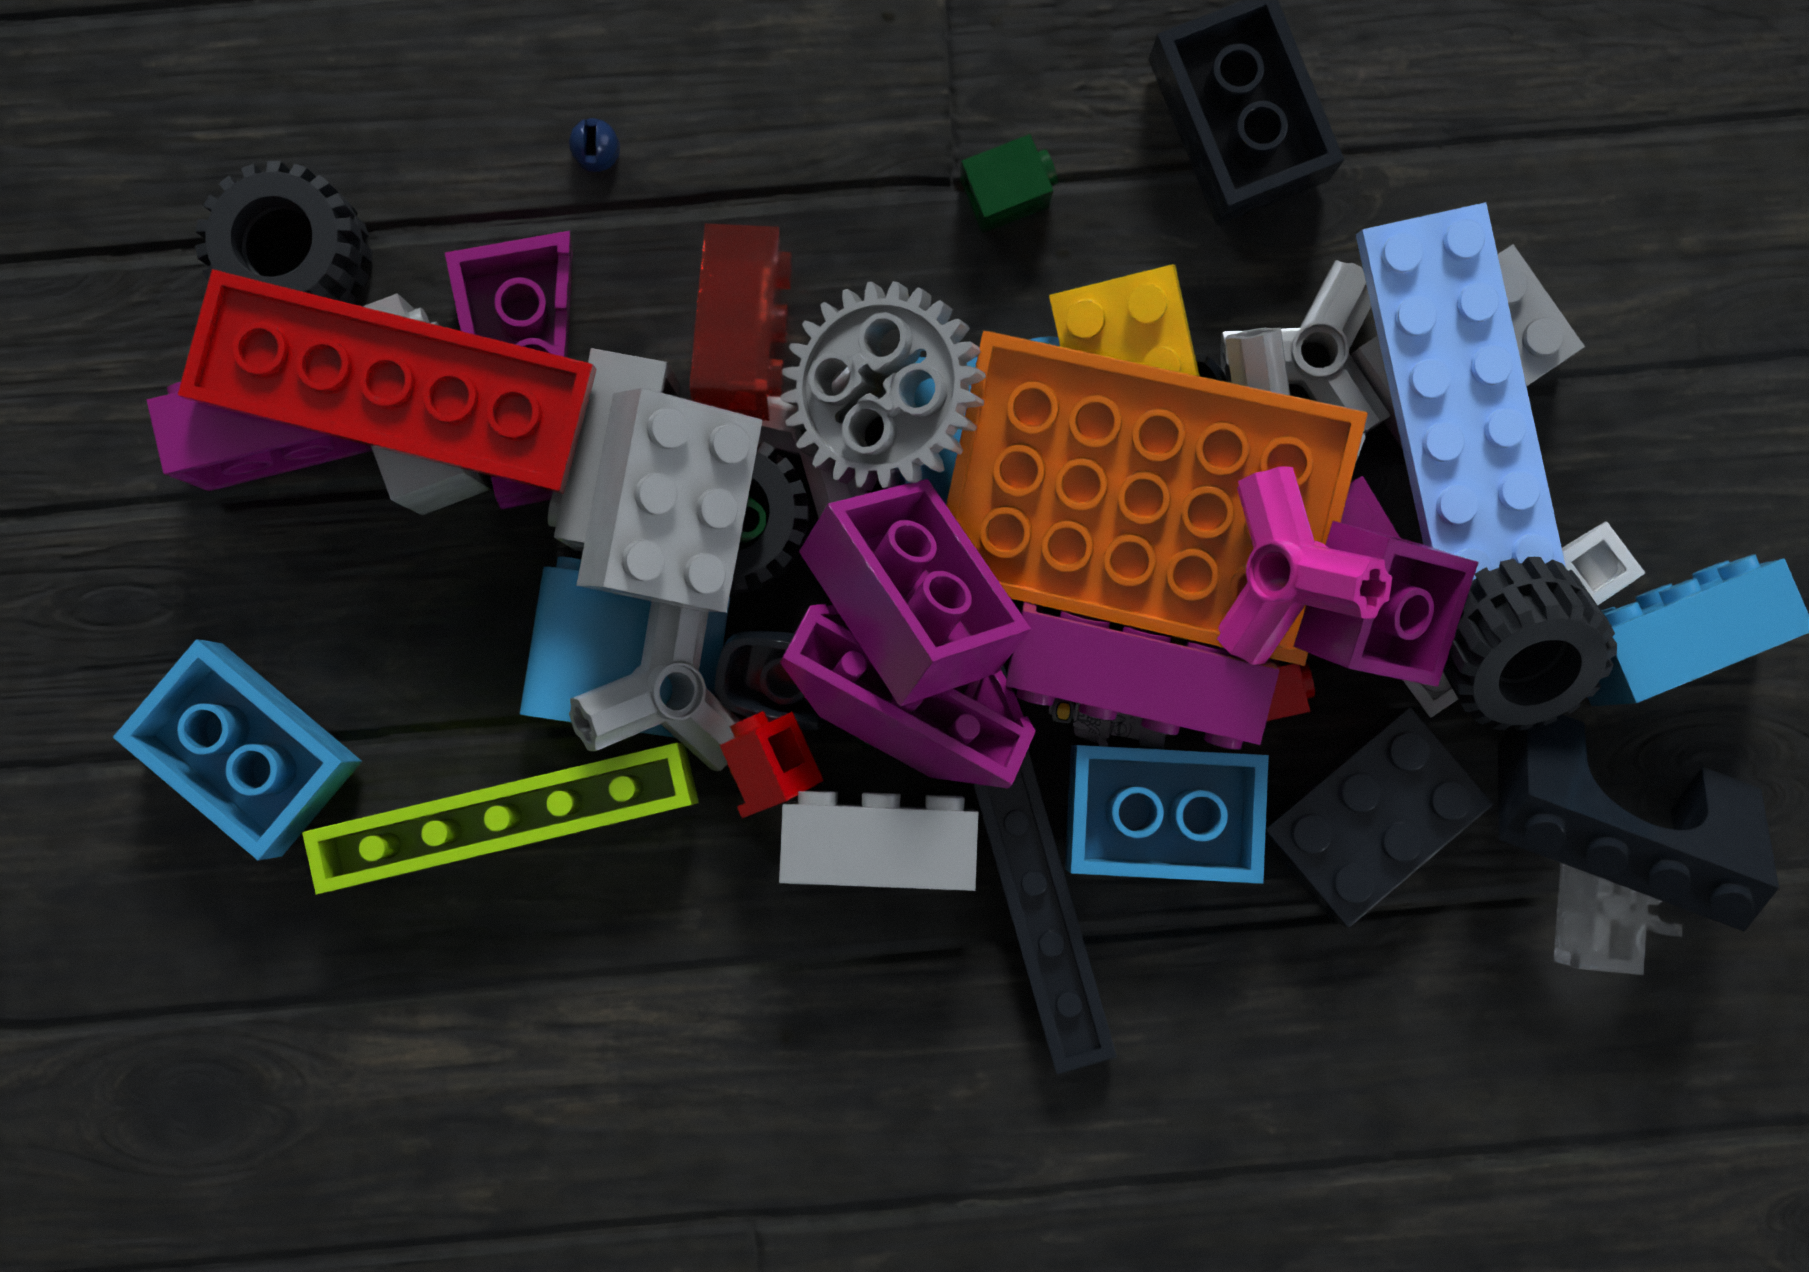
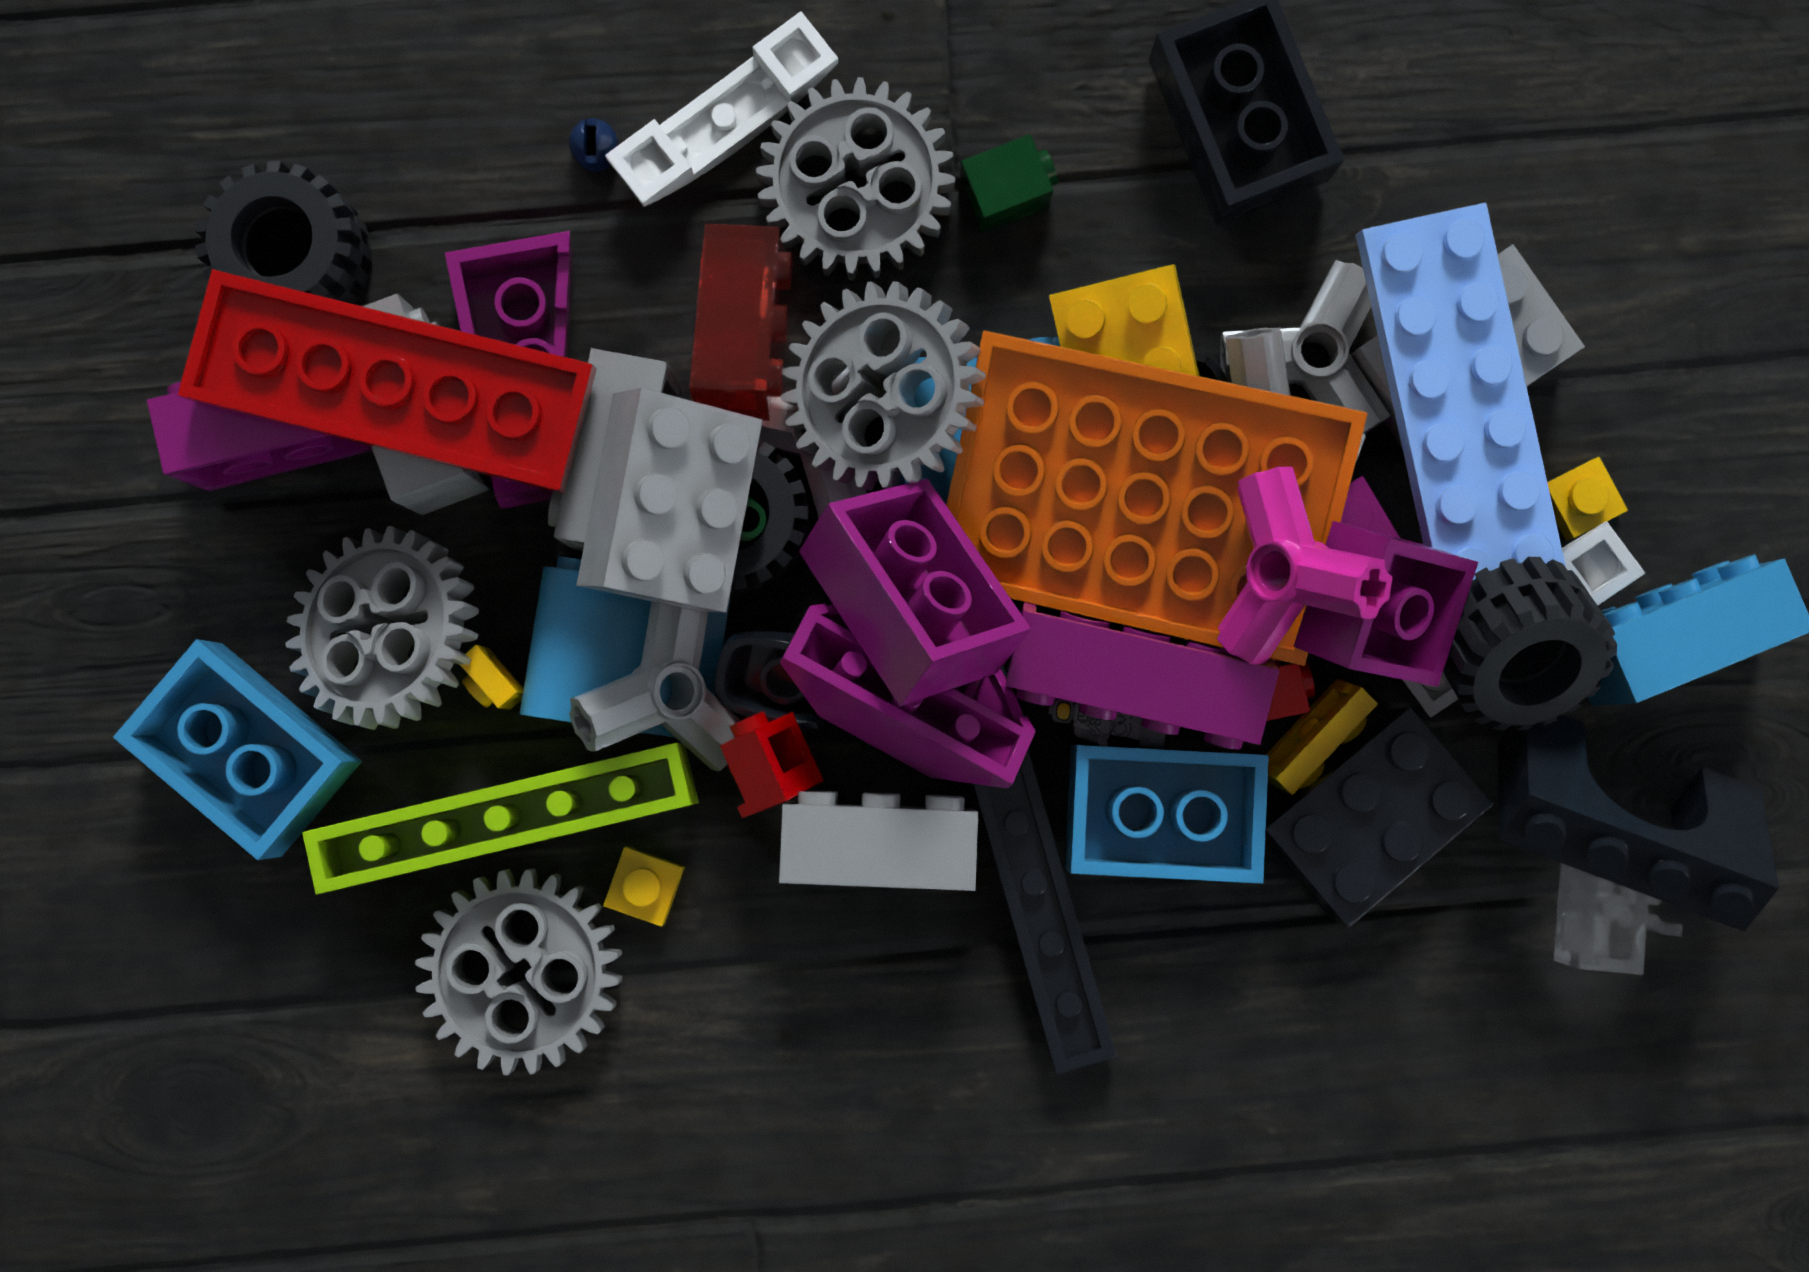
(385, 679): none -> light grey gear
(475, 1007): none -> light grey gear
(490, 680): none -> yellow plate
(644, 886): none -> yellow plate
(726, 115): none -> white slope
(829, 132): none -> light grey gear
(1332, 721): none -> yellow plate
(1584, 498): none -> yellow plate

